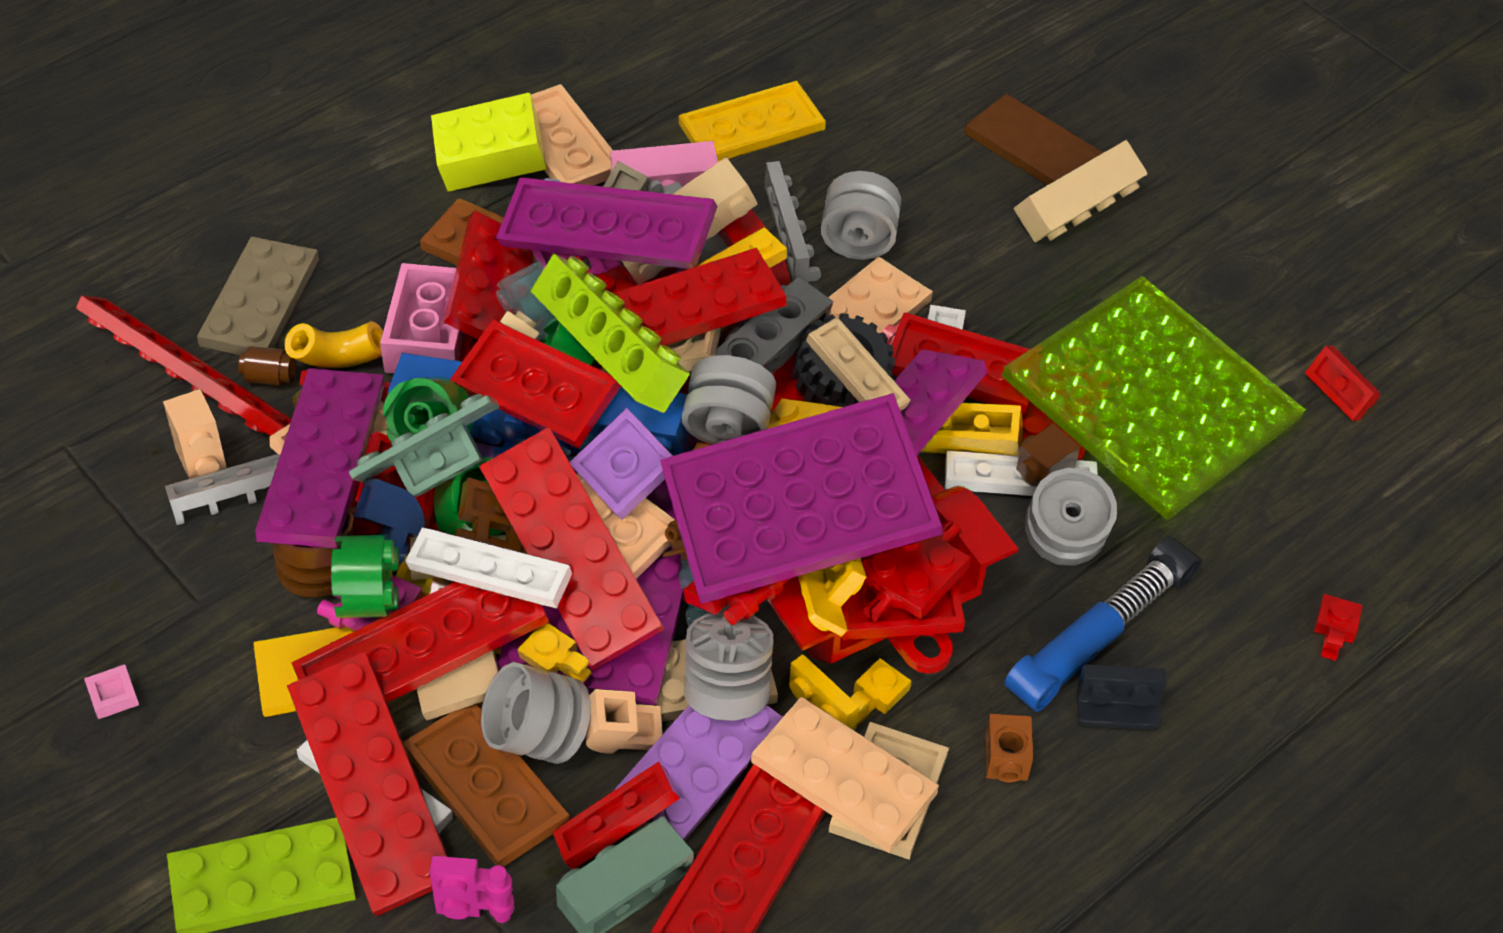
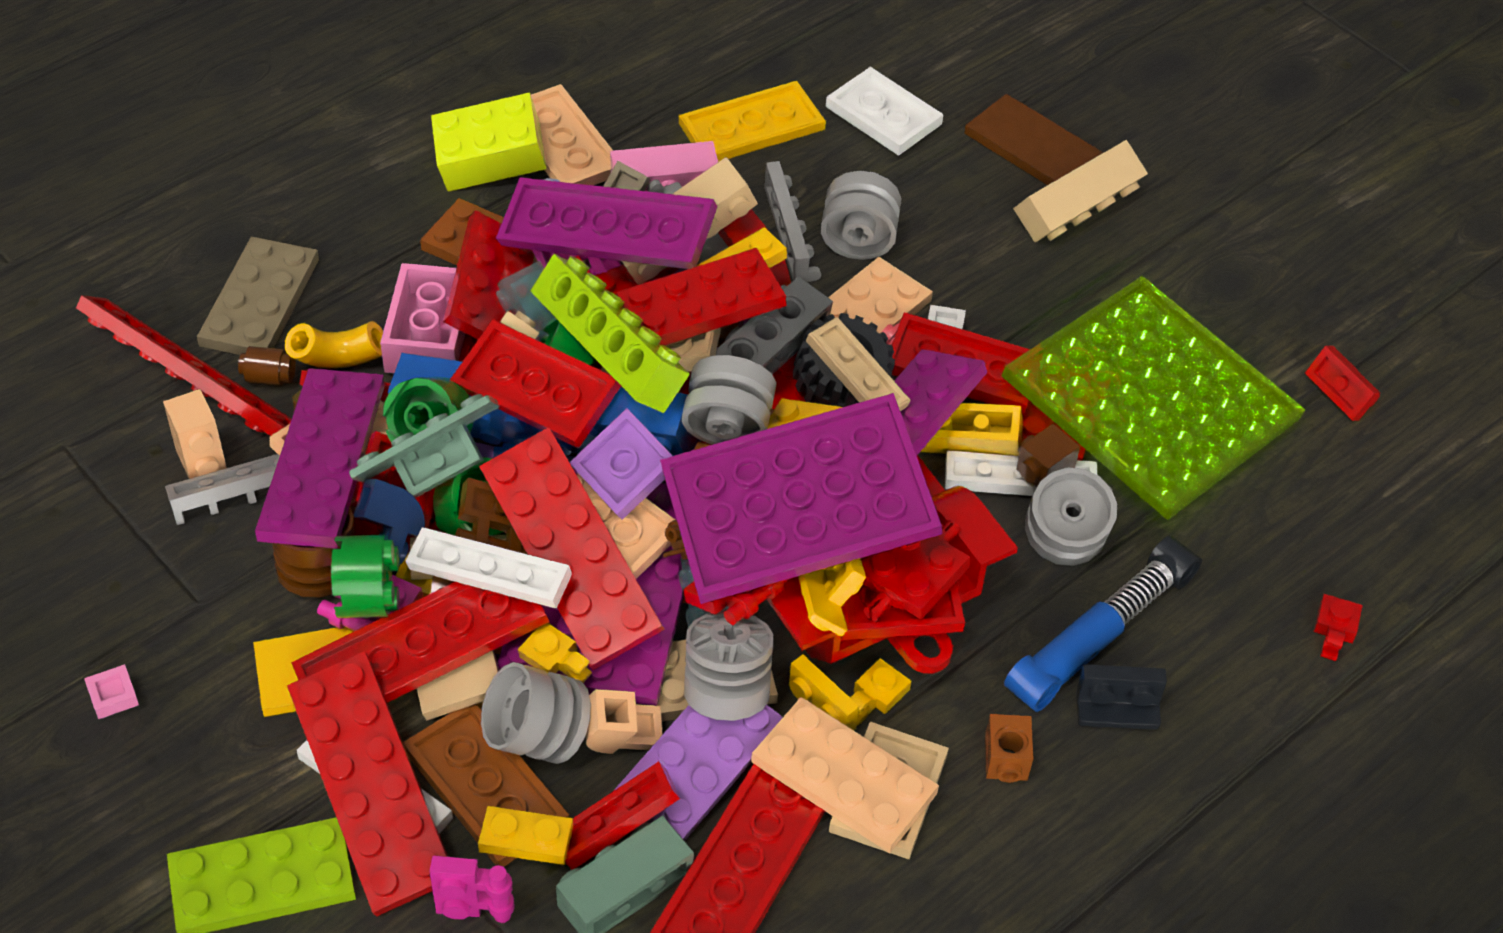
(525, 835): none -> yellow plate
(884, 110): none -> white plate

